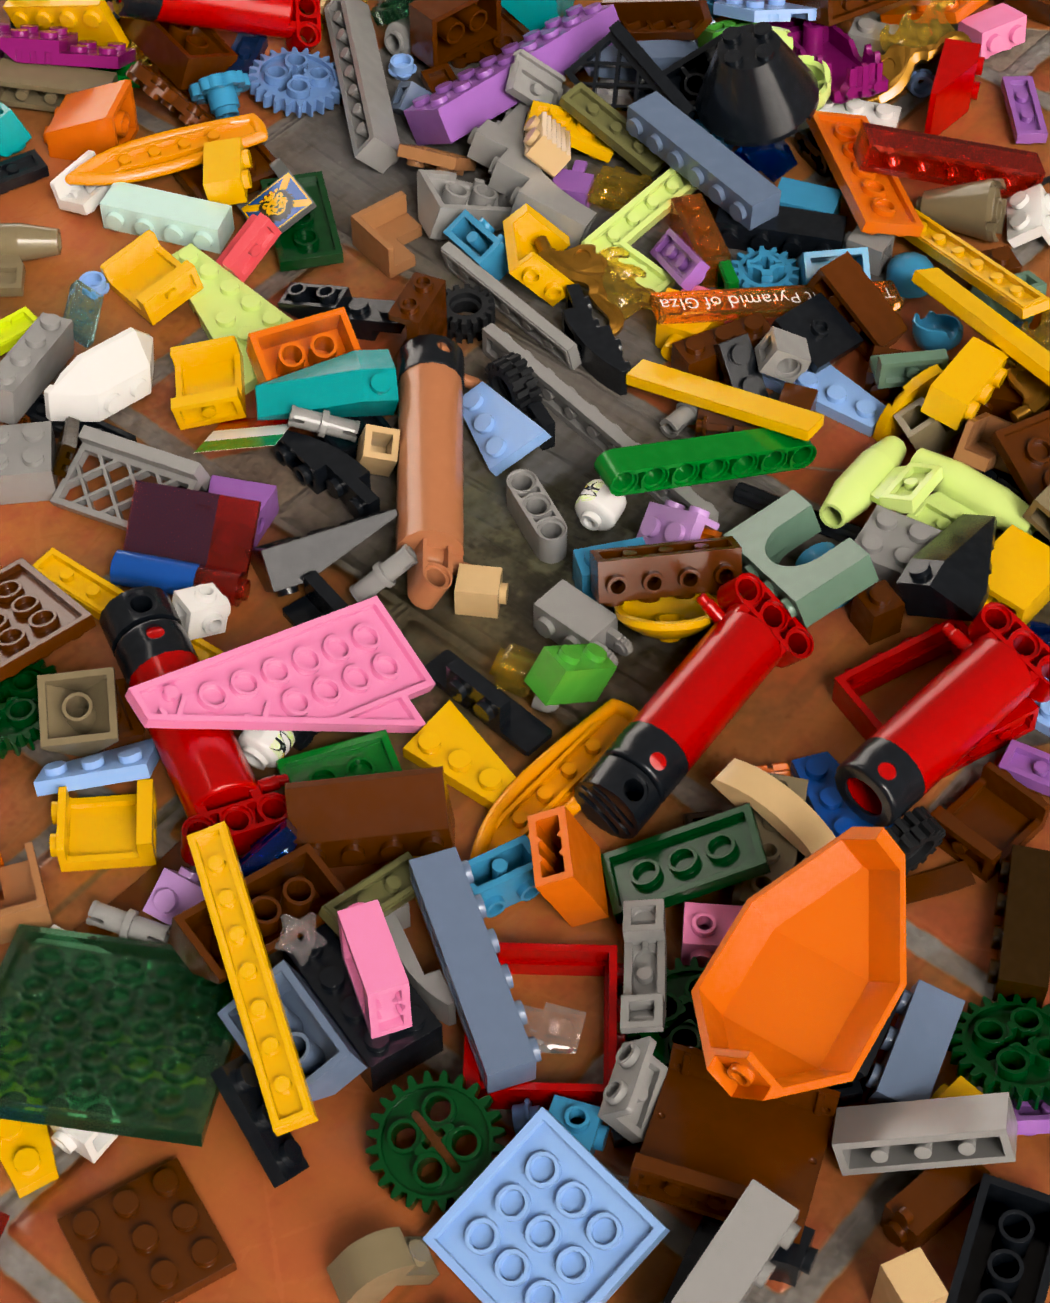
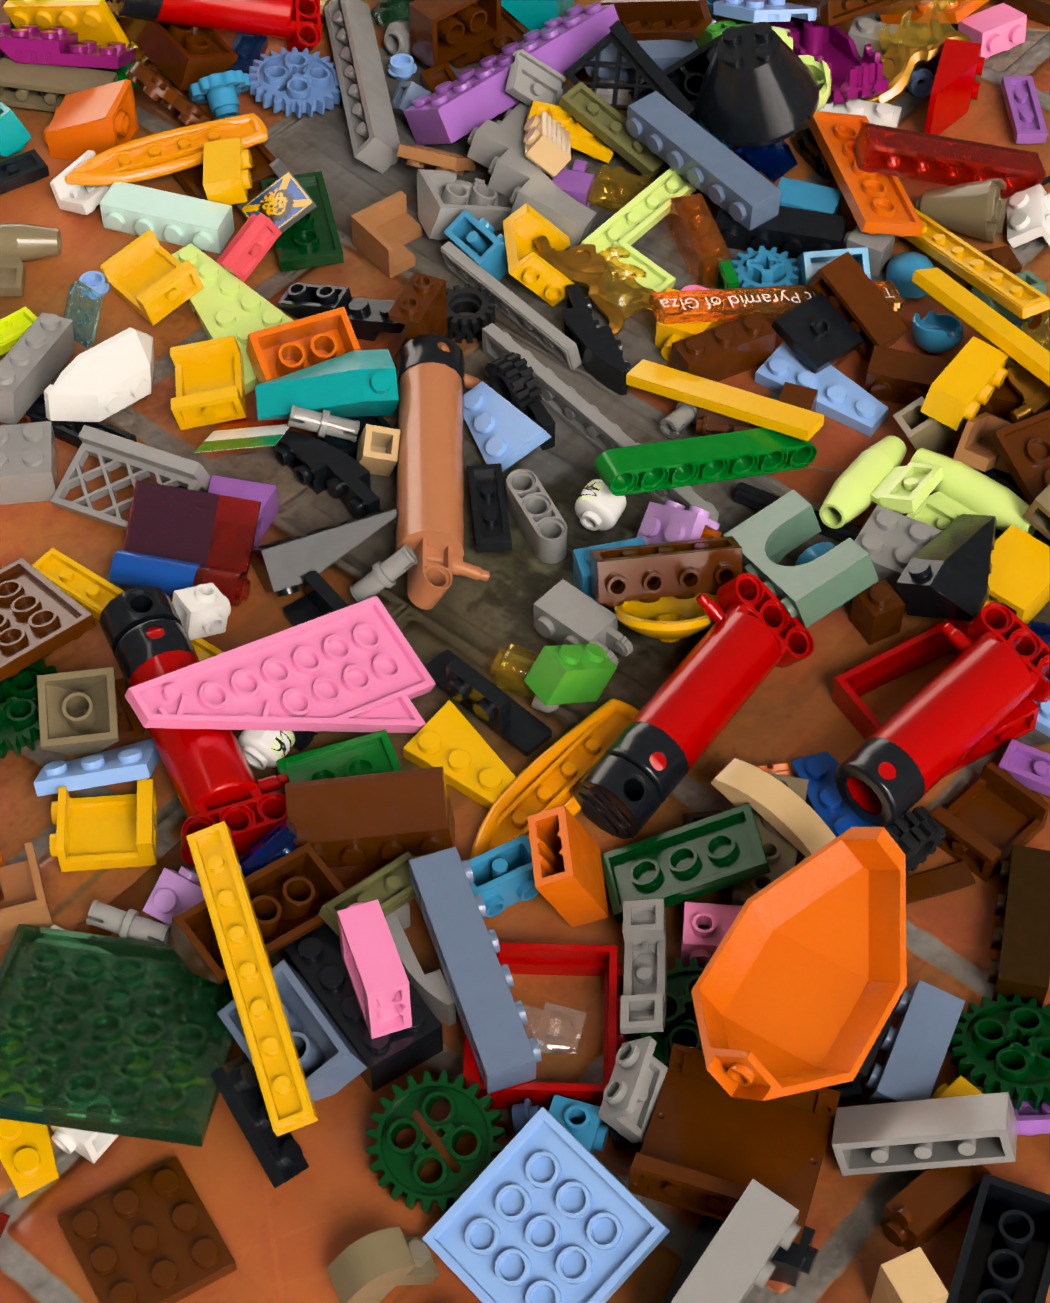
(66, 446): dark brown tile -> none
(291, 944): clear plate -> none
(479, 591): tan brick -> none
(489, 508): none -> black plate
(680, 260): medium lavender plate -> none
(740, 365): black plate -> none
(782, 355): light grey brick -> none
(899, 368): sand green panel -> none
(913, 389): yellow tile -> none

